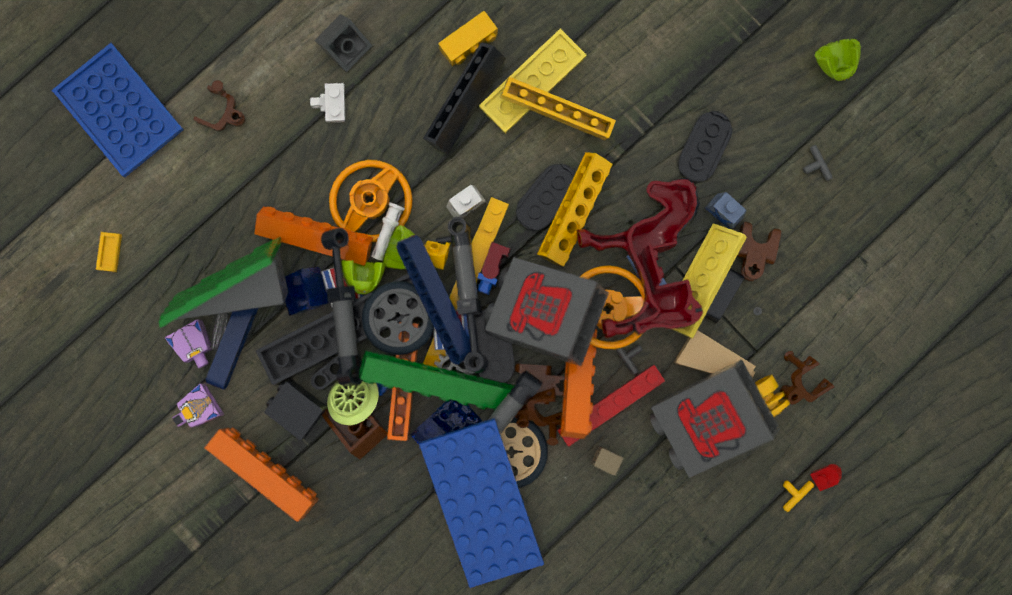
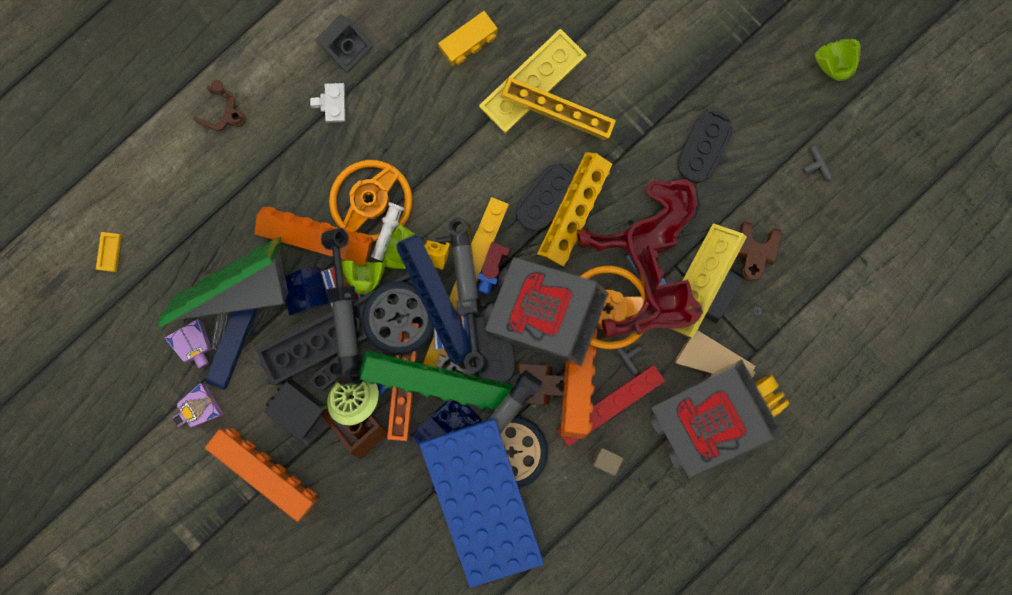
(117, 110): blue plate -> none
(464, 97): black brick -> none
(465, 202): white torso -> none
(529, 412): reddish brown piece -> none
(726, 210): sand blue torso -> none
(797, 391): reddish brown piece -> none
(797, 495): yellow piece -> none
(827, 476): red plate -> none

